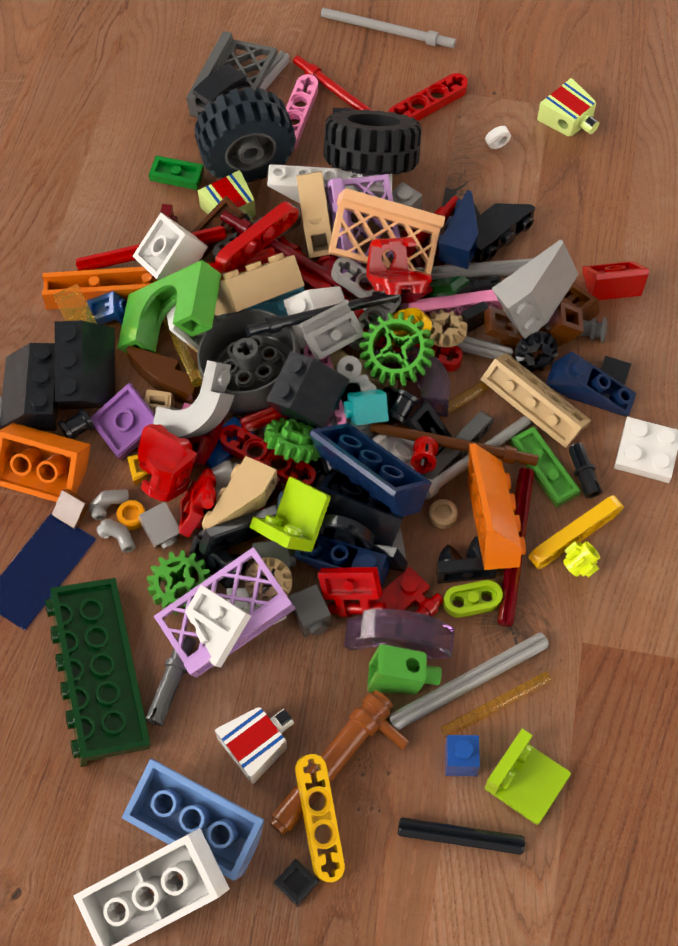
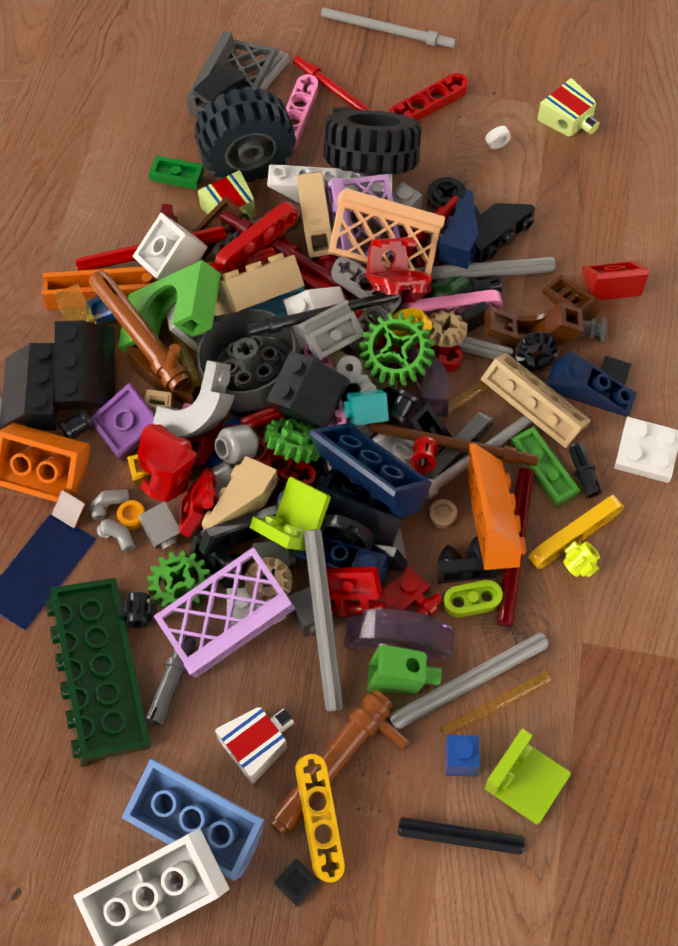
(138, 610): none -> black gear
(163, 362): none -> dark orange cylinder
(216, 623): white wing -> none
(236, 443): none -> light grey head
(323, 620): none -> light grey axle
(444, 186): none -> black gear
(537, 289): light grey slope -> none

